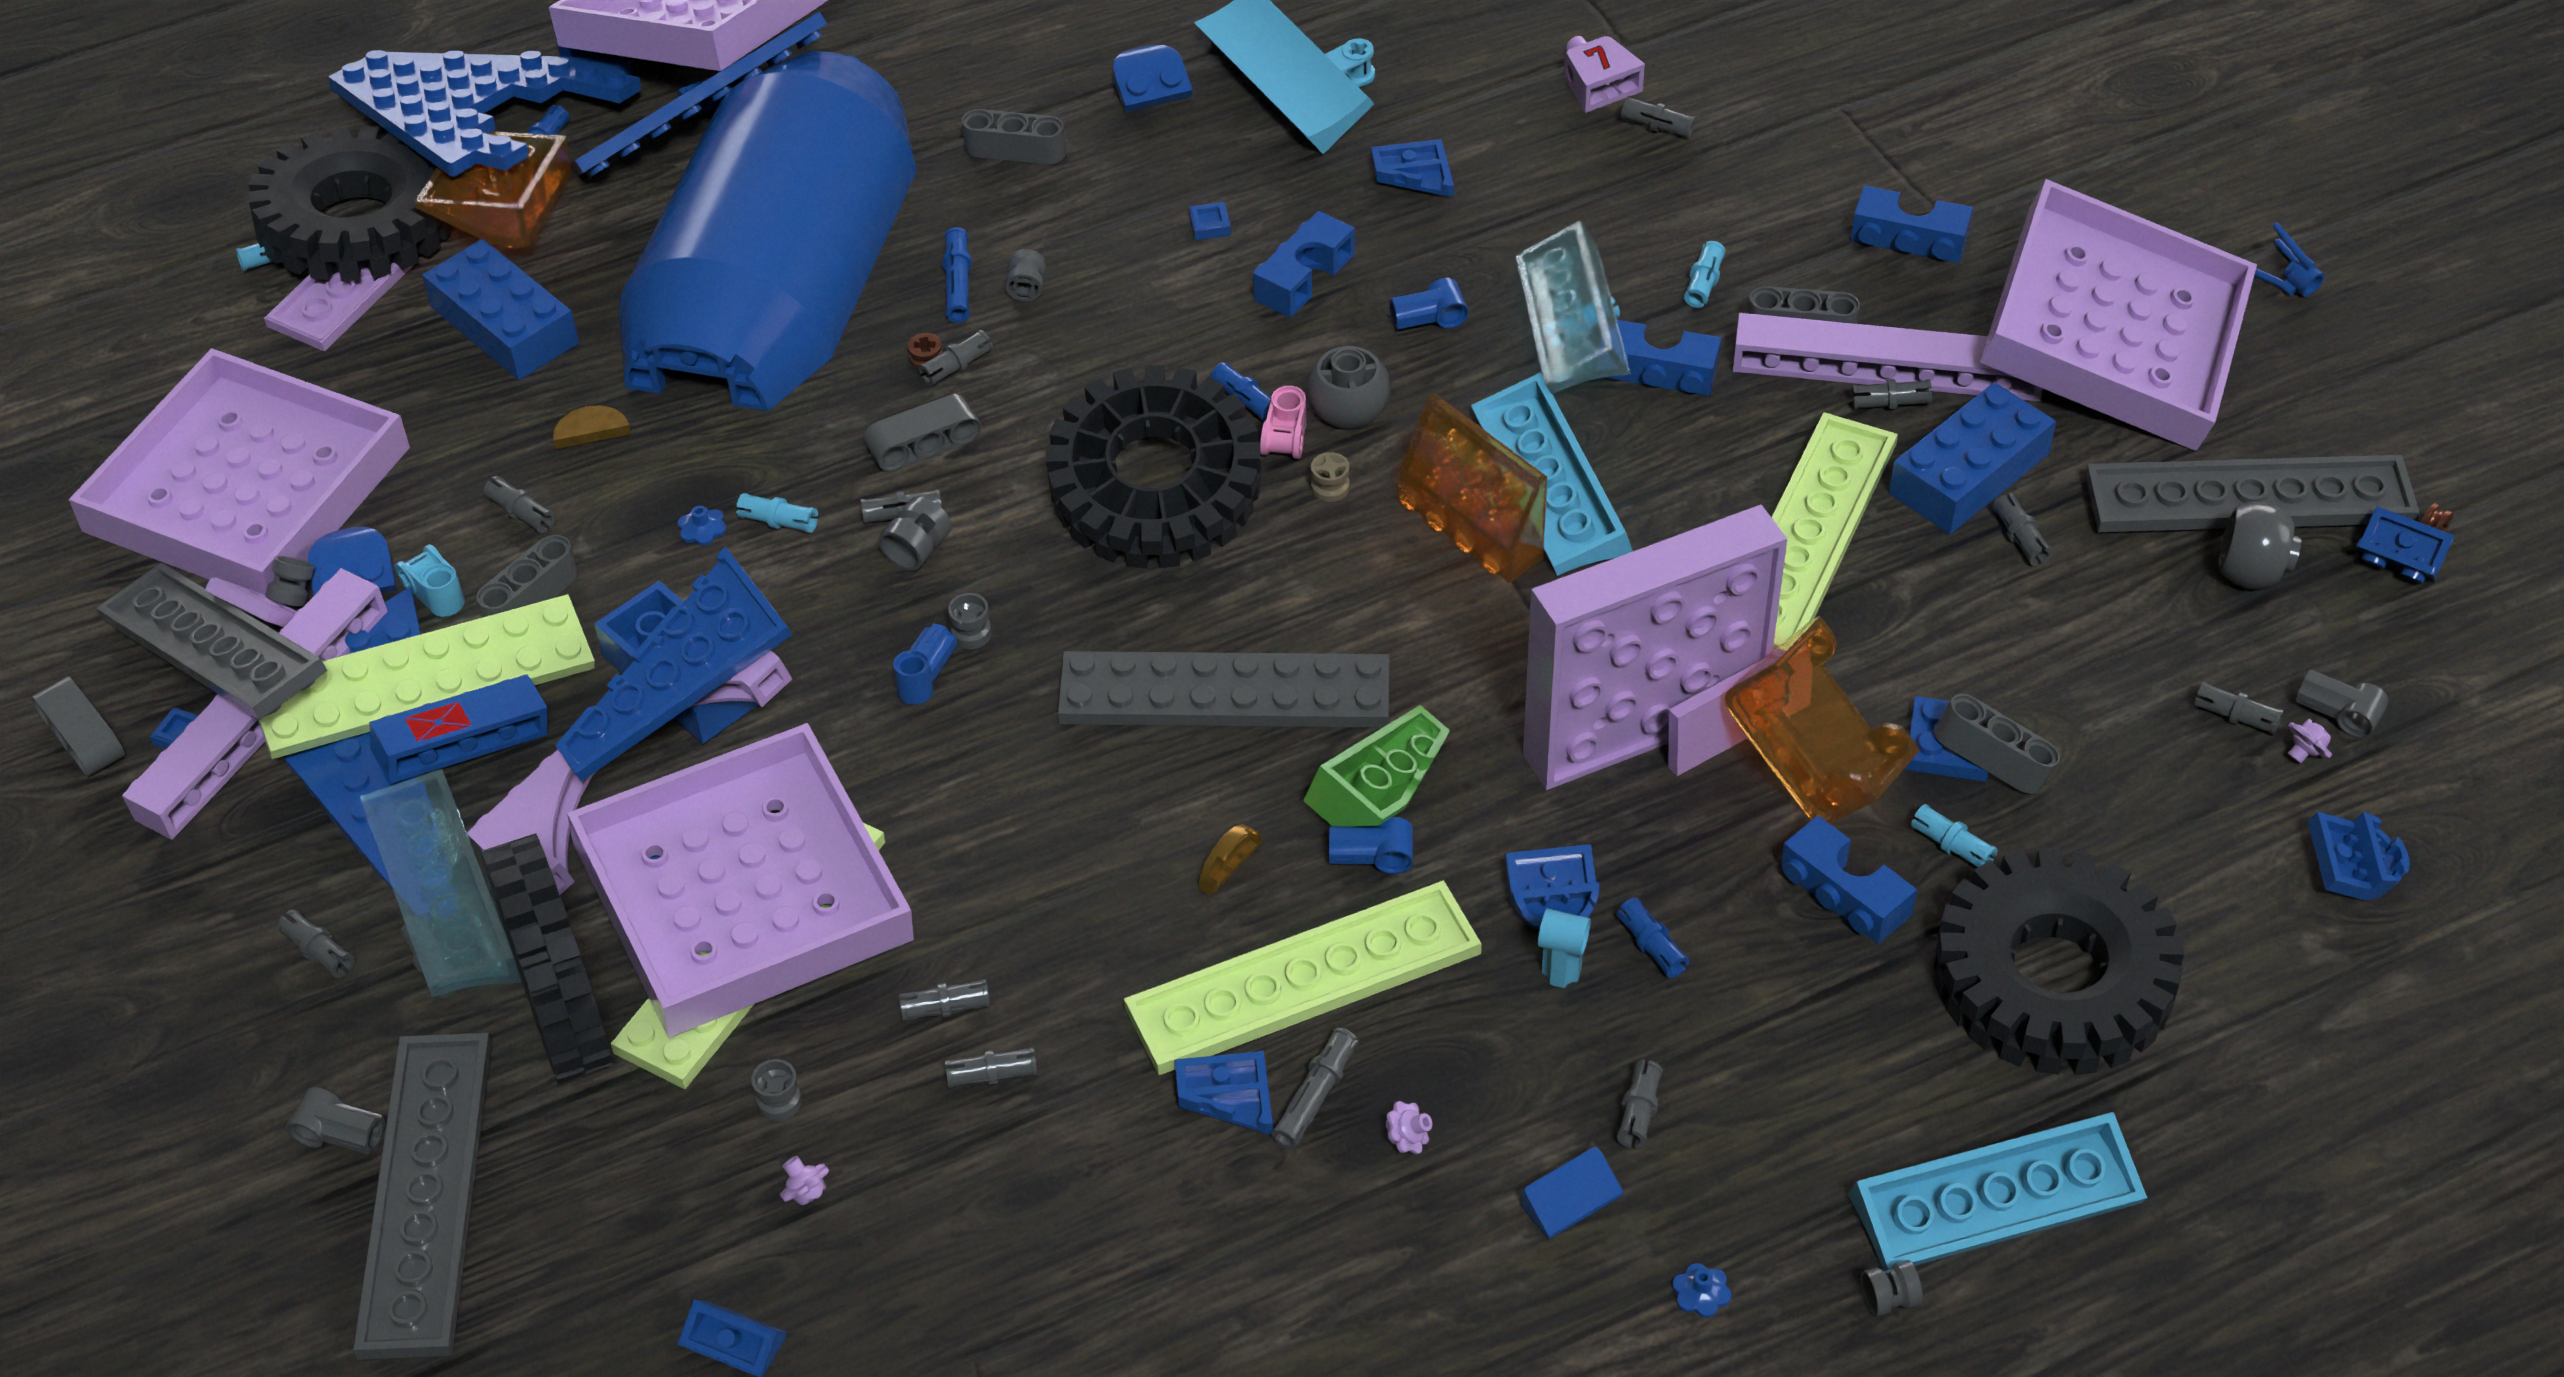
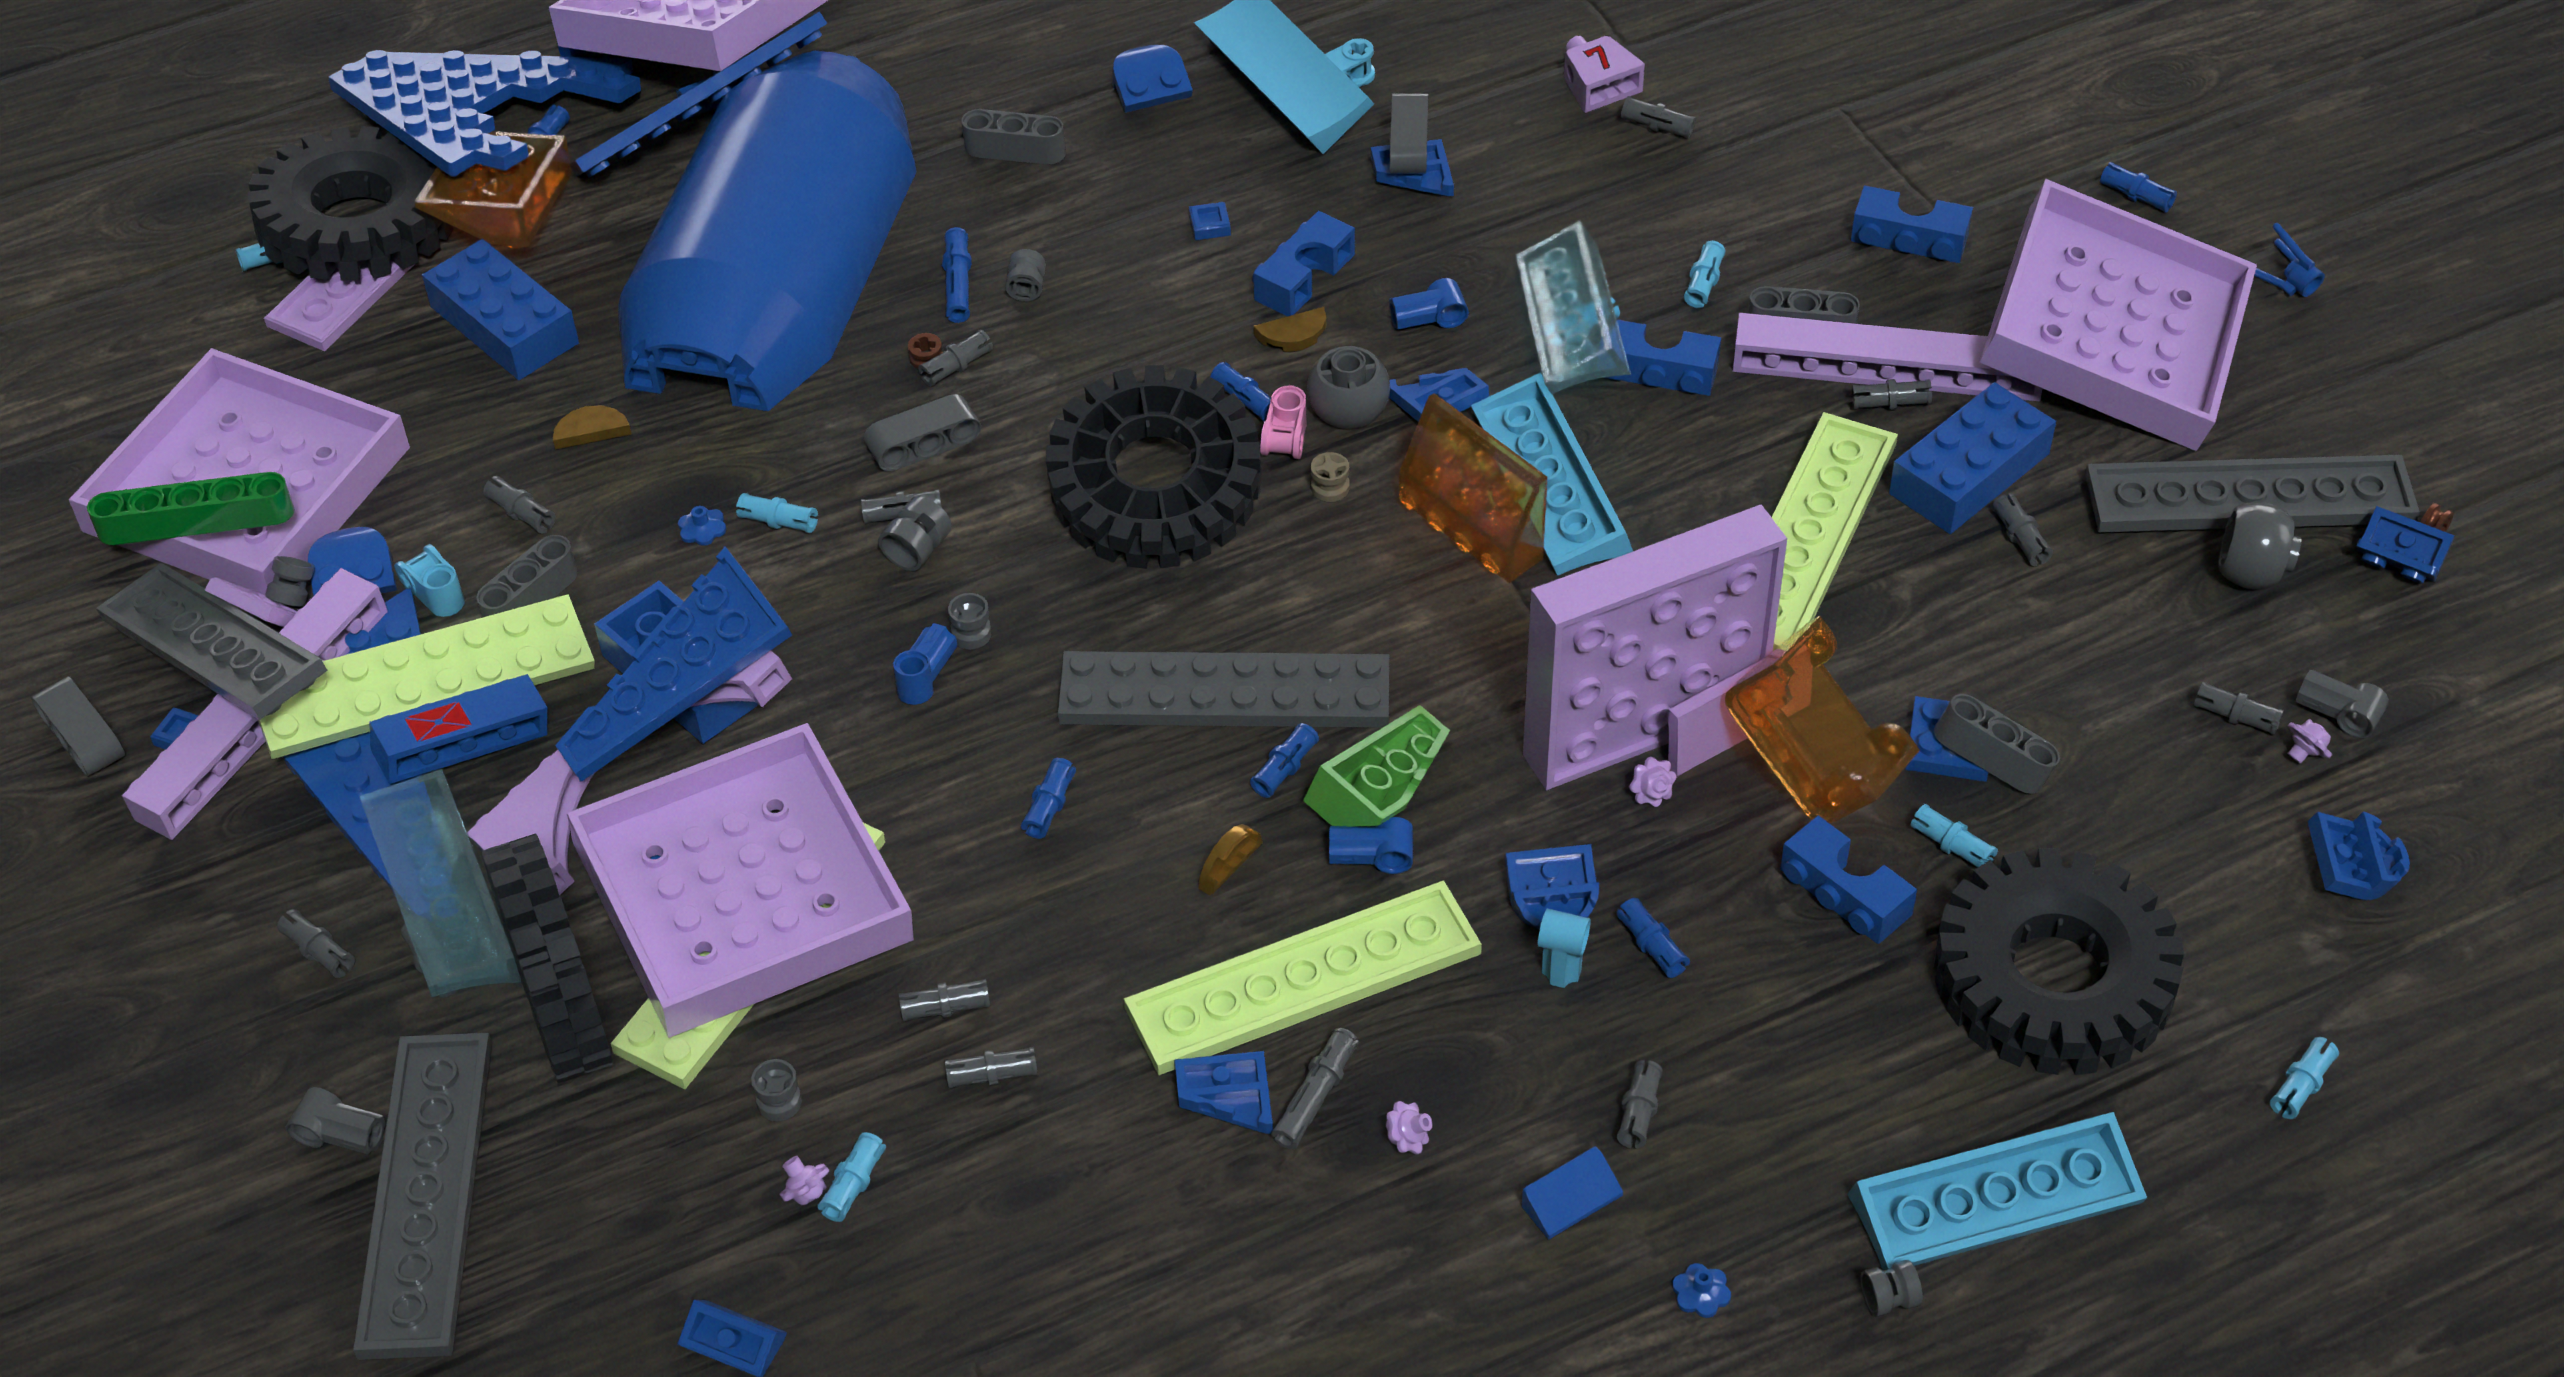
(190, 508): none -> green beam
(851, 1177): none -> medium azure pin
(1048, 798): none -> blue pin
(1275, 771): none -> blue pin
(1294, 331): none -> pearl gold tile
(1409, 133): none -> dark grey beam
(1456, 387): none -> blue wing
(1653, 781): none -> lavender plant
(2138, 187): none -> blue pin
(2304, 1078): none -> medium azure pin

